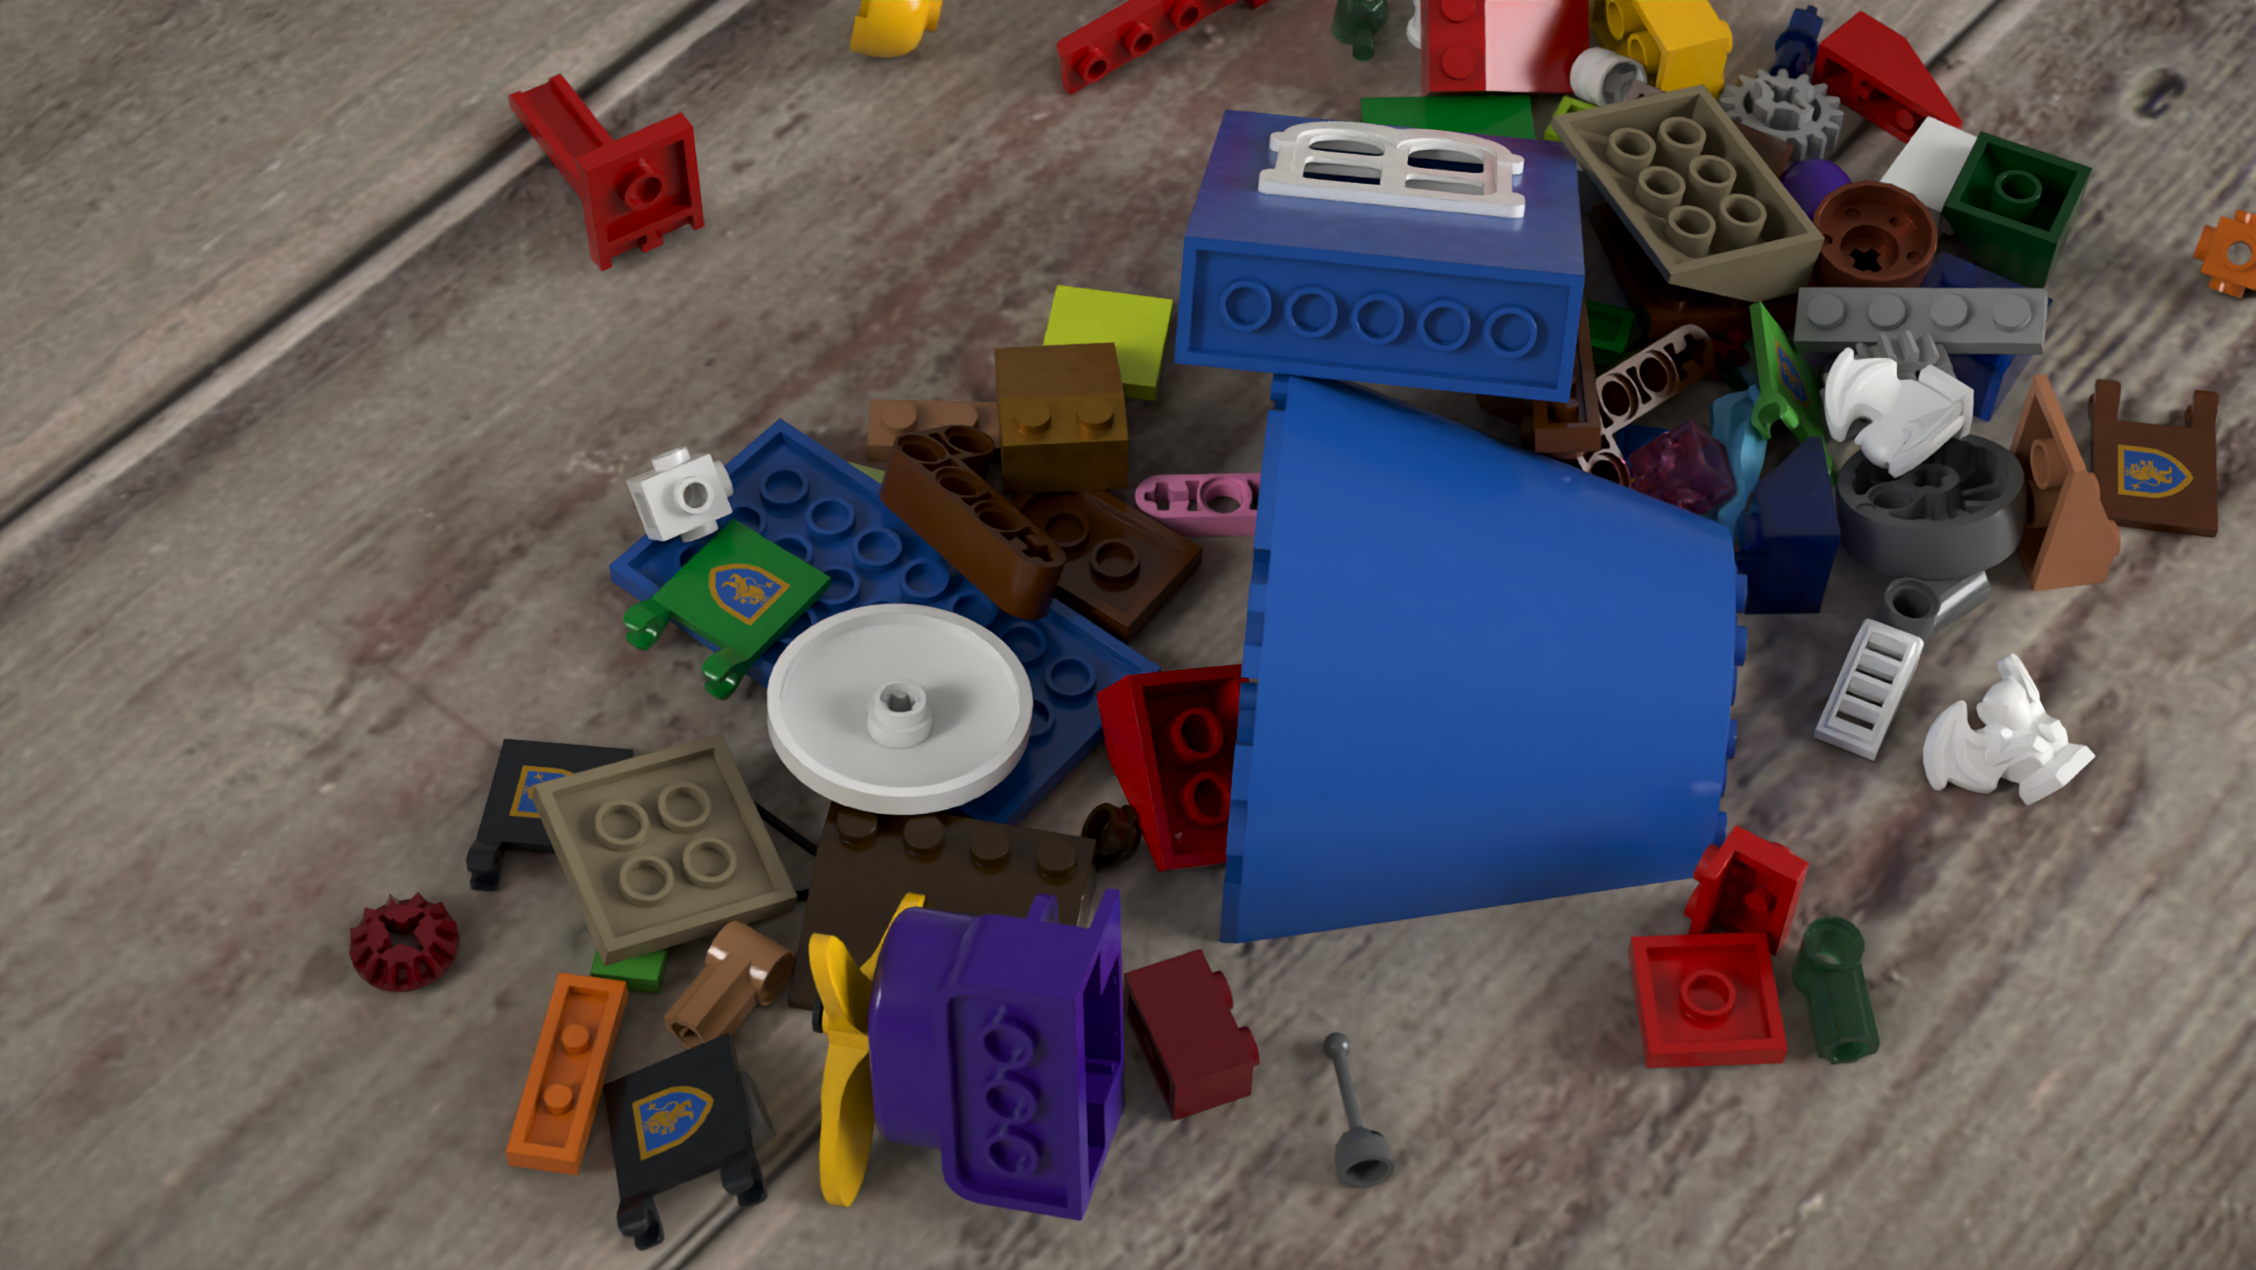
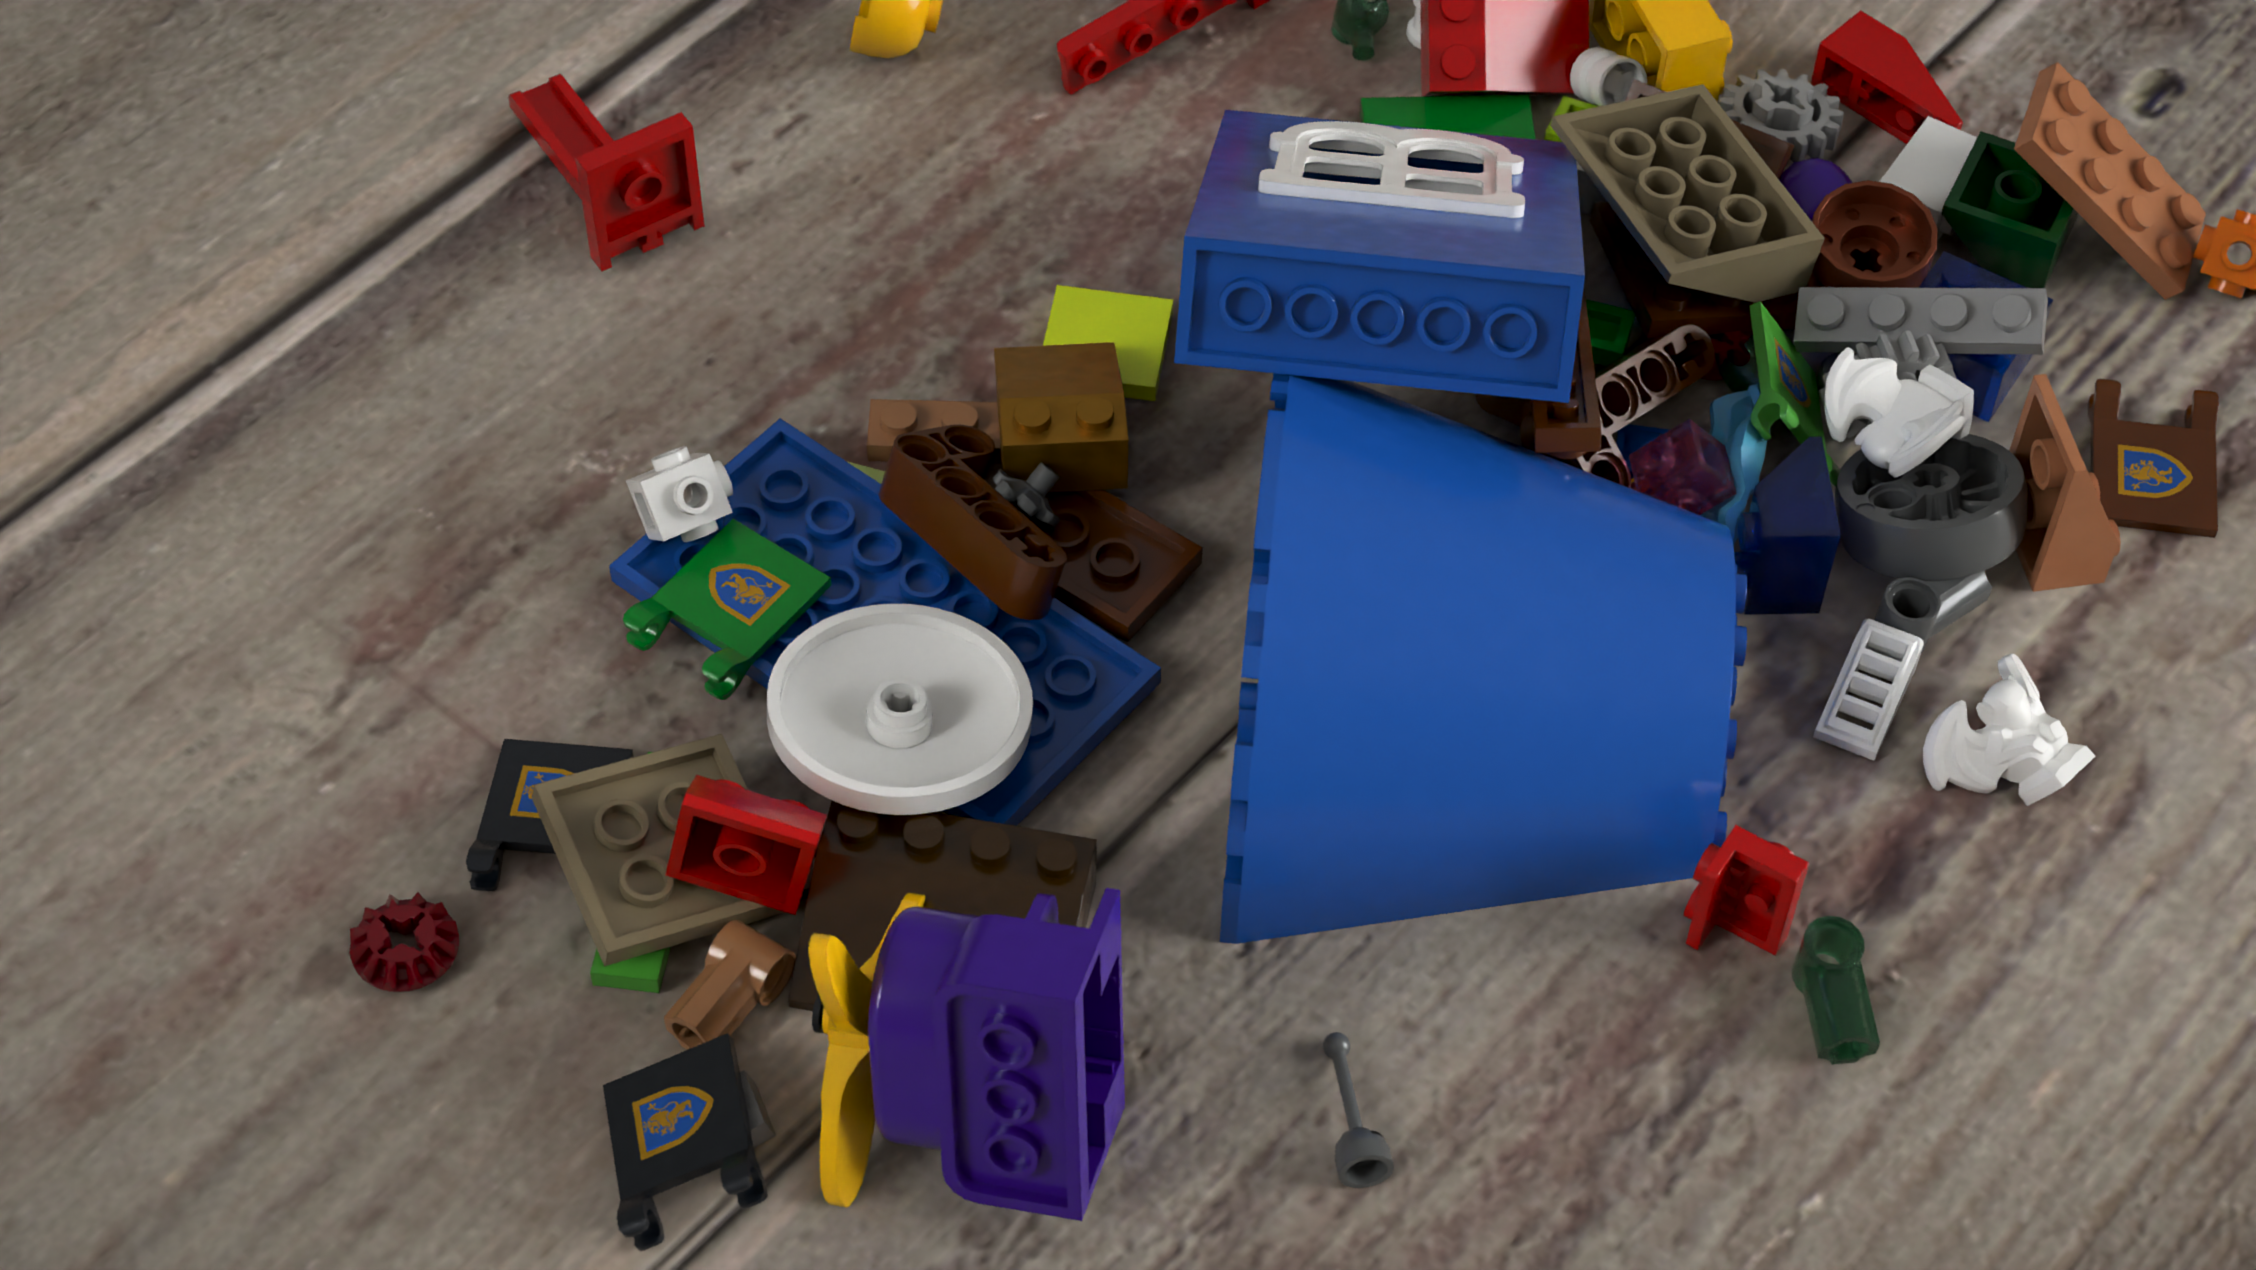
(567, 1074): orange plate -> none
(744, 843): none -> red slope
(1031, 493): none -> dark grey plant
(1115, 832): dark brown plate -> none
(1175, 758): red slope -> none
(1181, 488): bright pink beam -> none
(1190, 1034): dark red brick -> none
(1707, 1000): red plate -> none
(1798, 44): clear blue axle -> none
(2110, 180): none -> nougat plate

